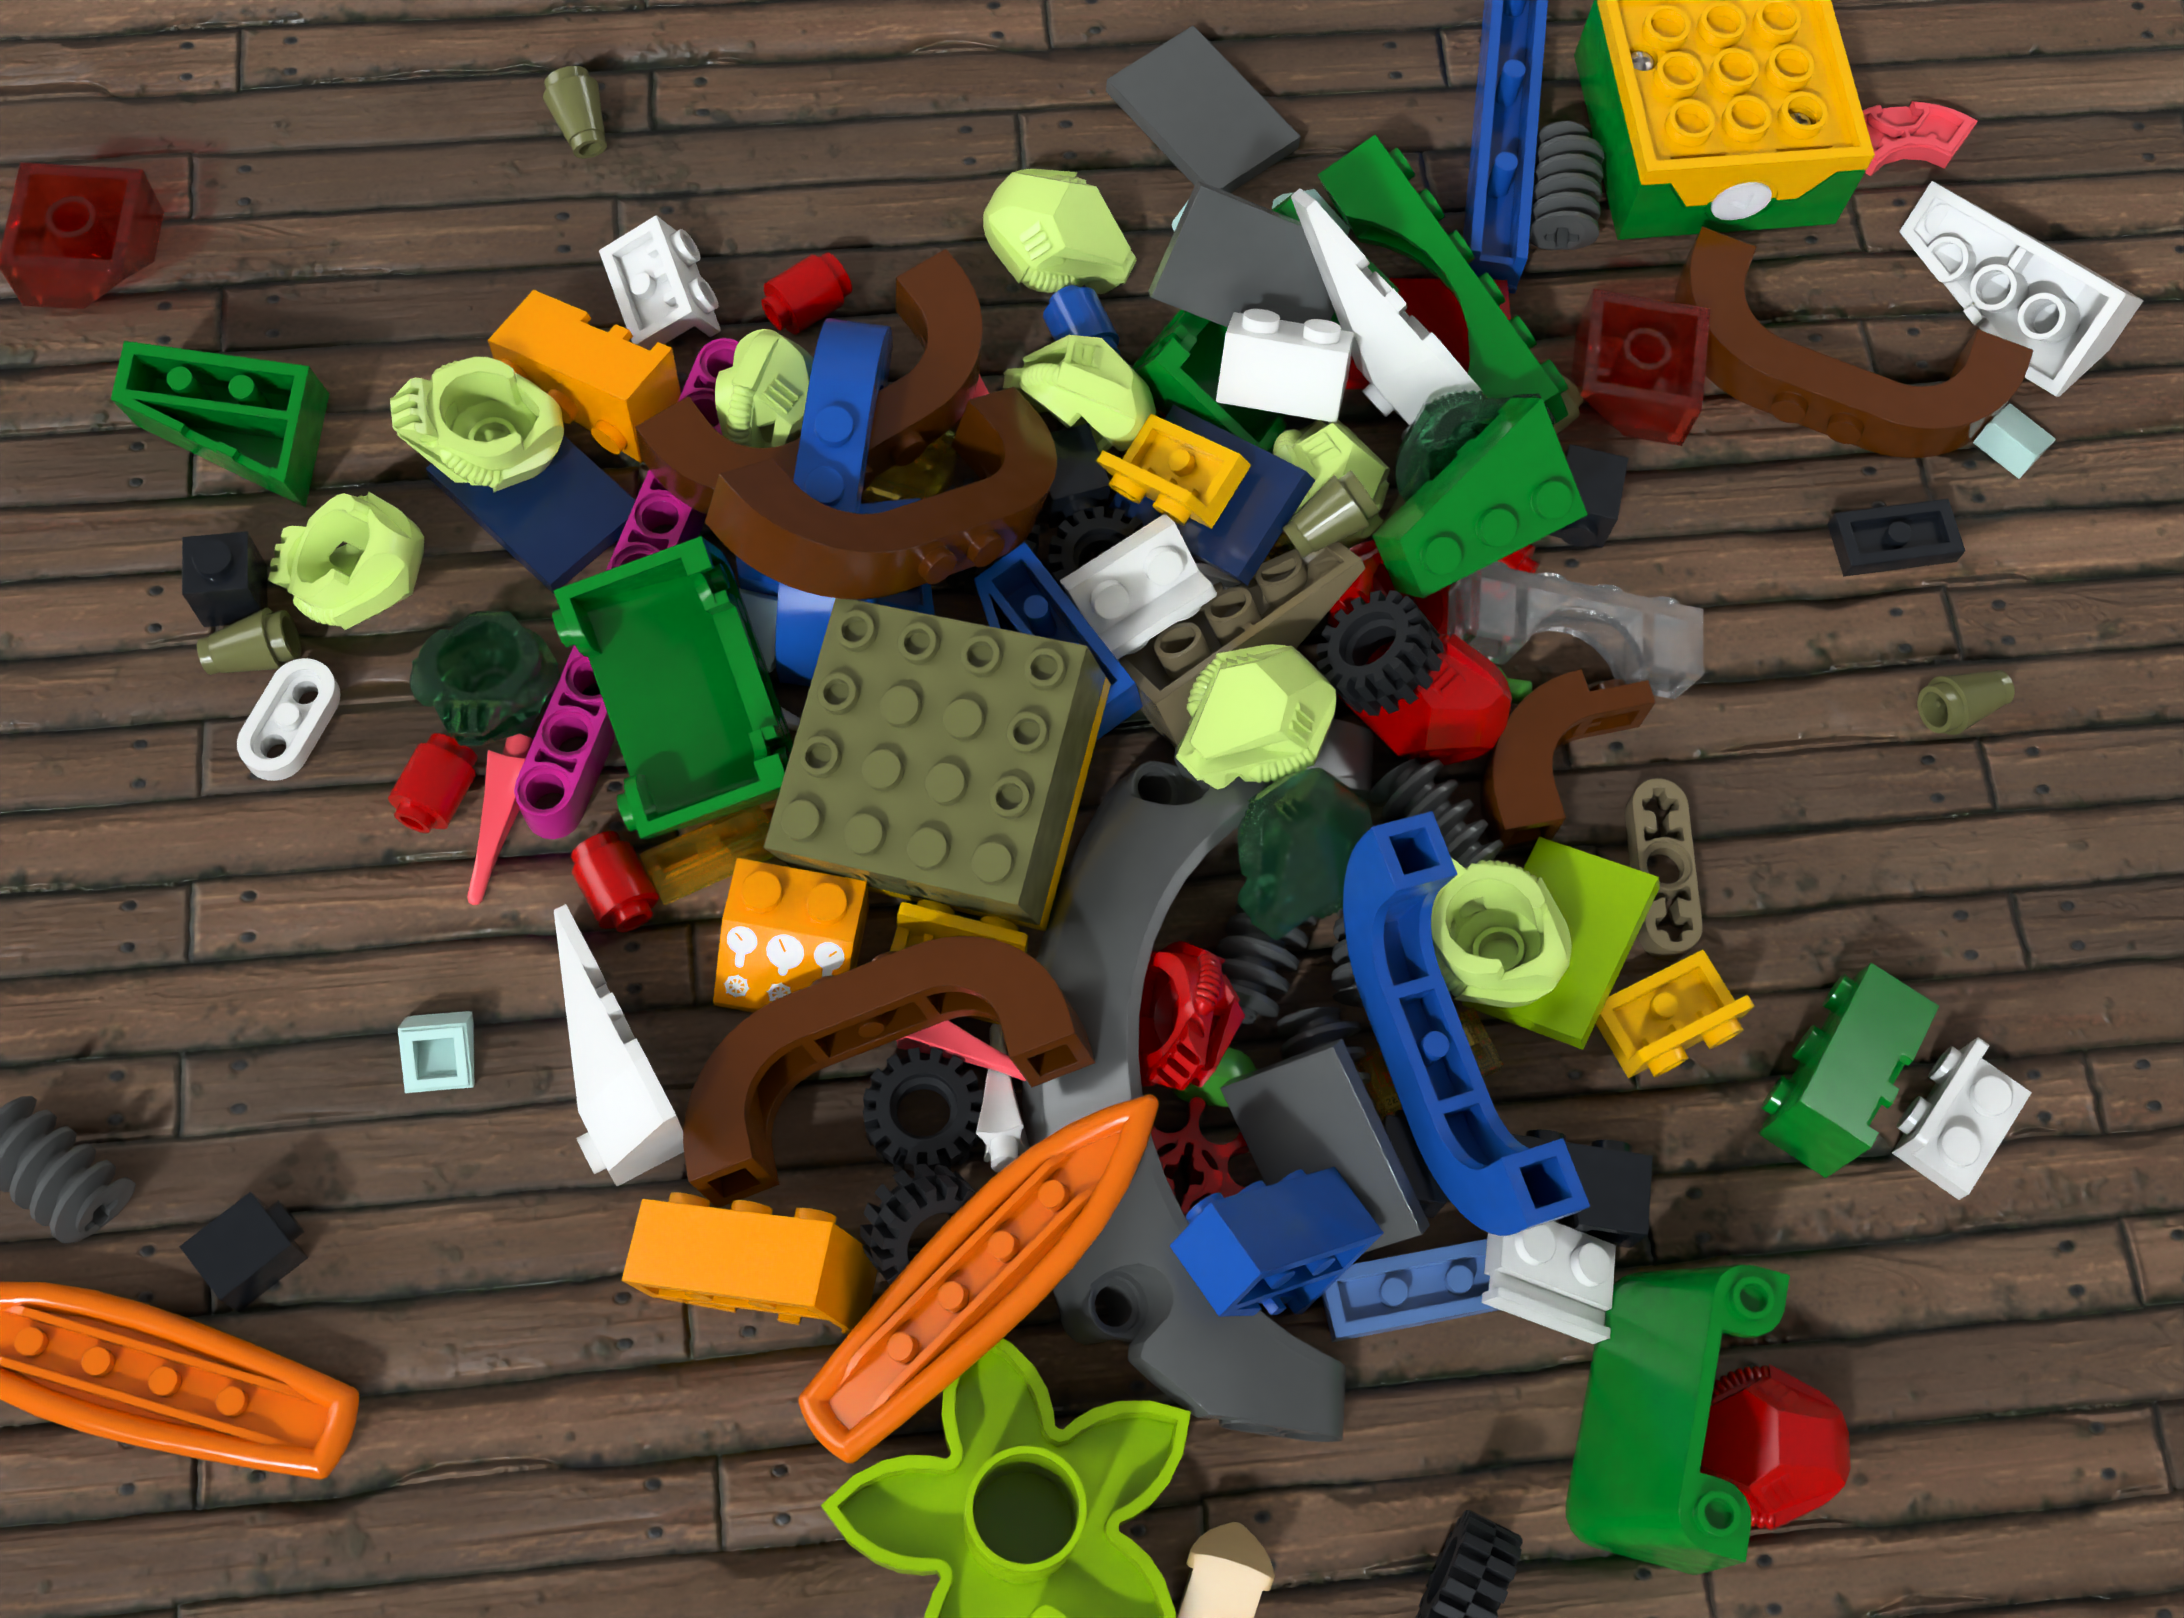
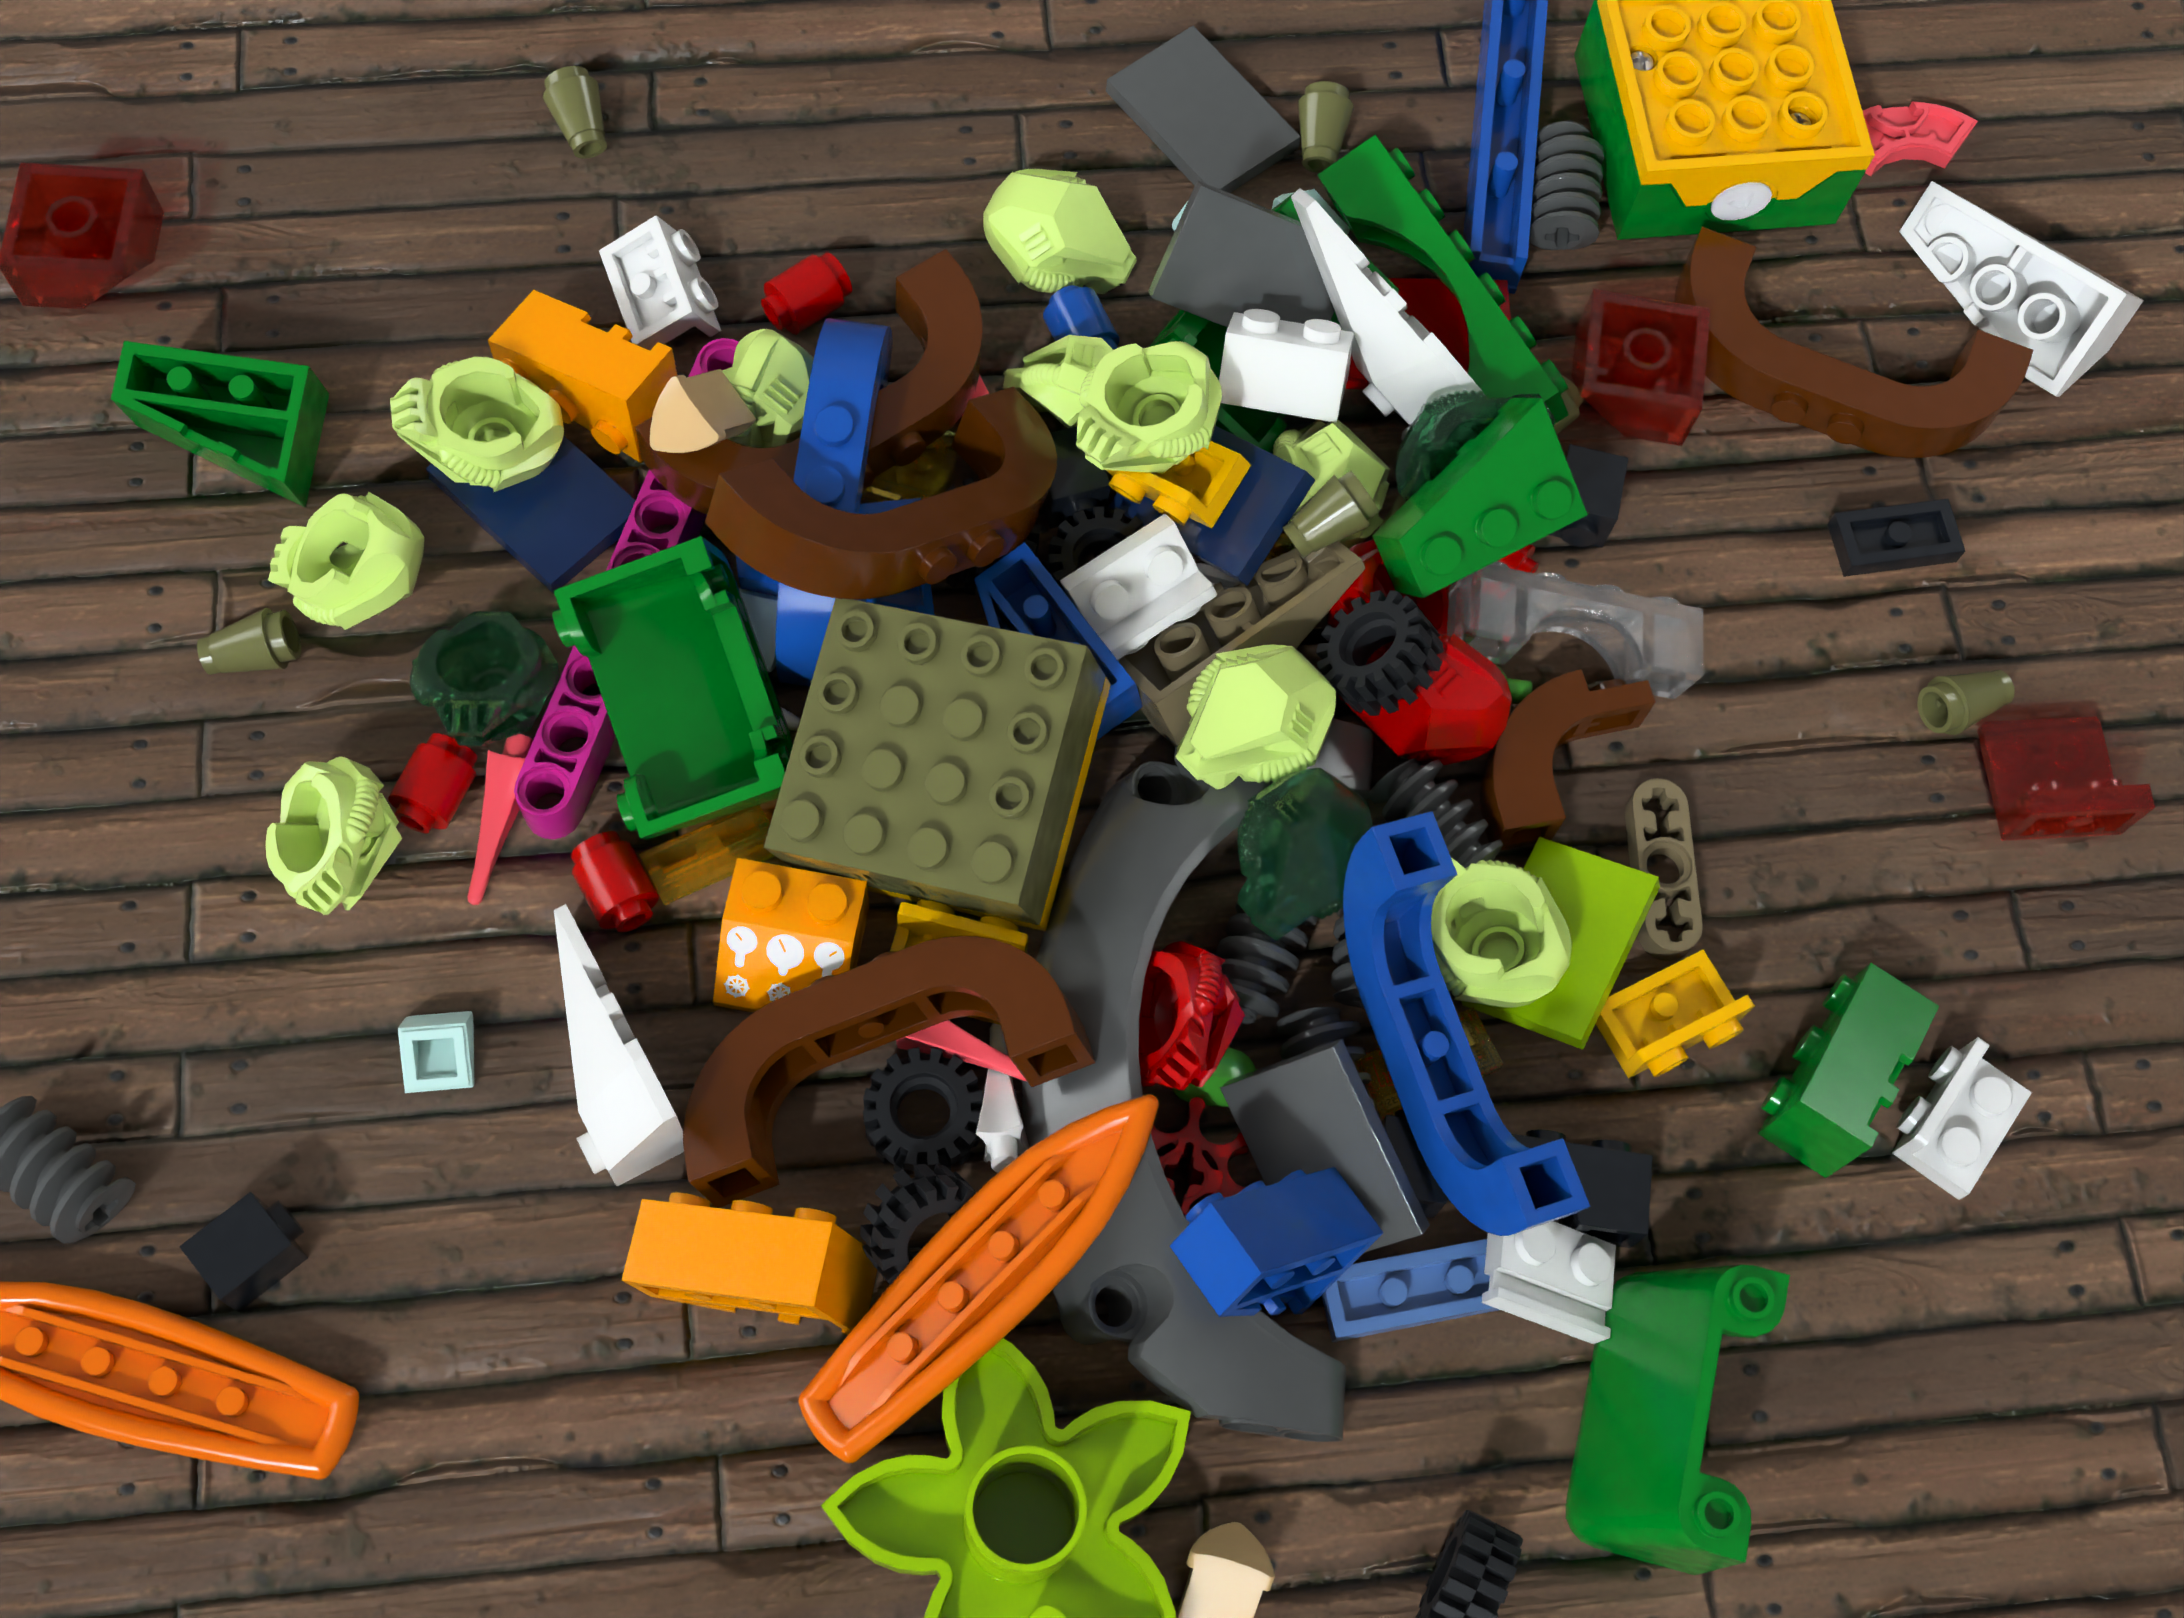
(223, 577): black brick -> none
(283, 720): white plate -> none
(331, 834): none -> yellowish green helmet
(697, 413): none -> tan tile
(1148, 407): none -> yellowish green helmet
(1323, 123): none -> olive cone
(1776, 1443): red helmet -> none
(2014, 440): light aqua slope -> none
(2057, 780): none -> clear red bracket

